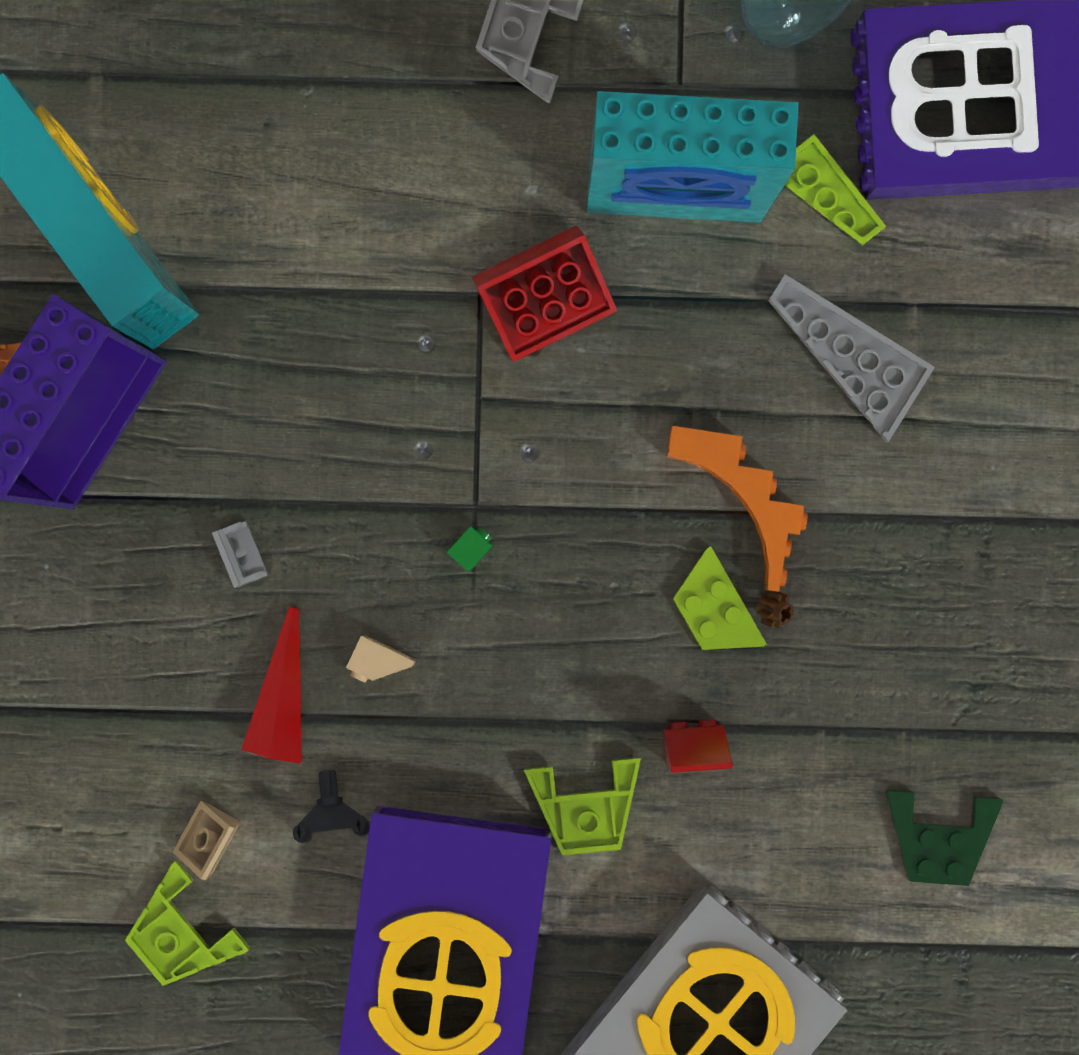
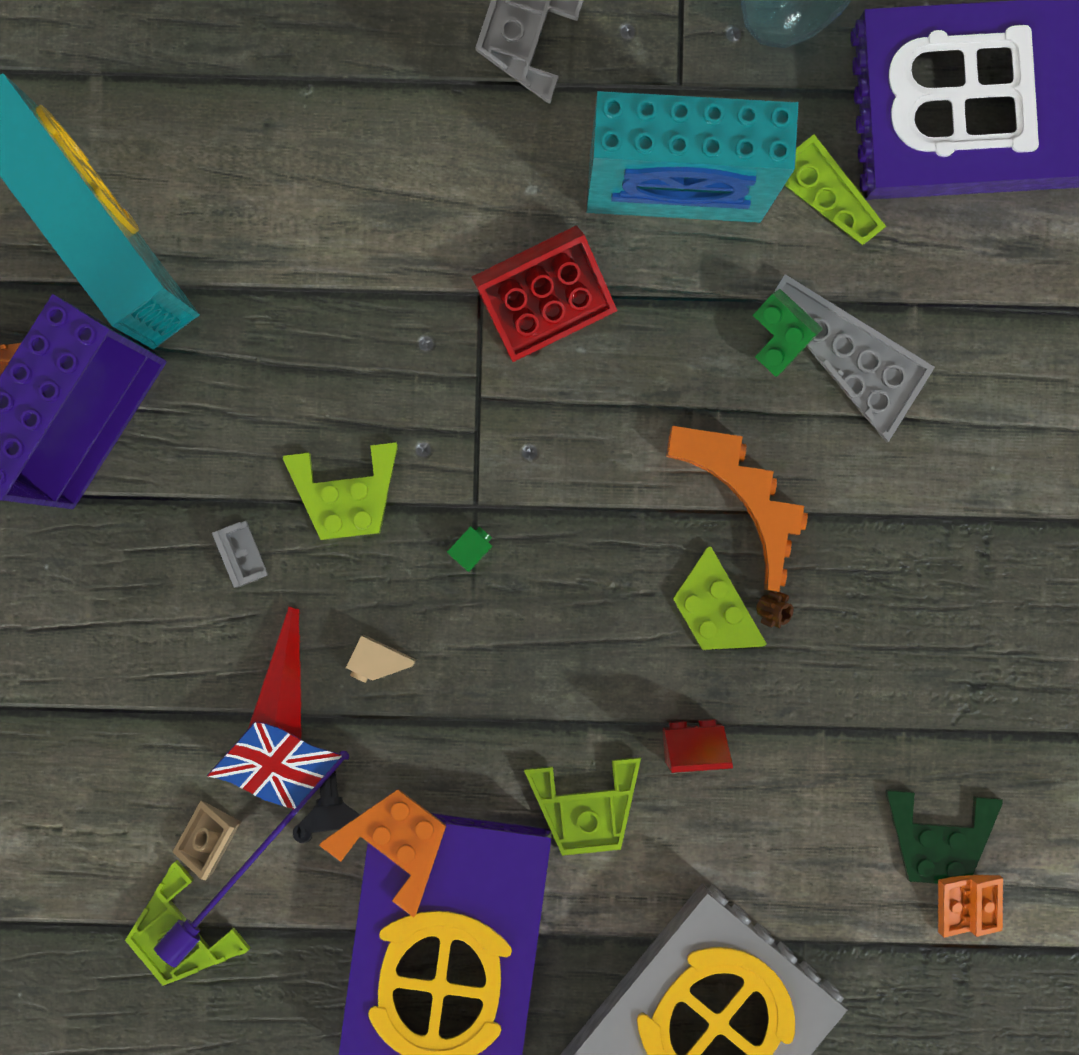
(276, 770): none -> flag
(345, 505): none -> lime wing
(403, 834): none -> orange wing
(791, 330): none -> green brick
(970, 905): none -> orange slope

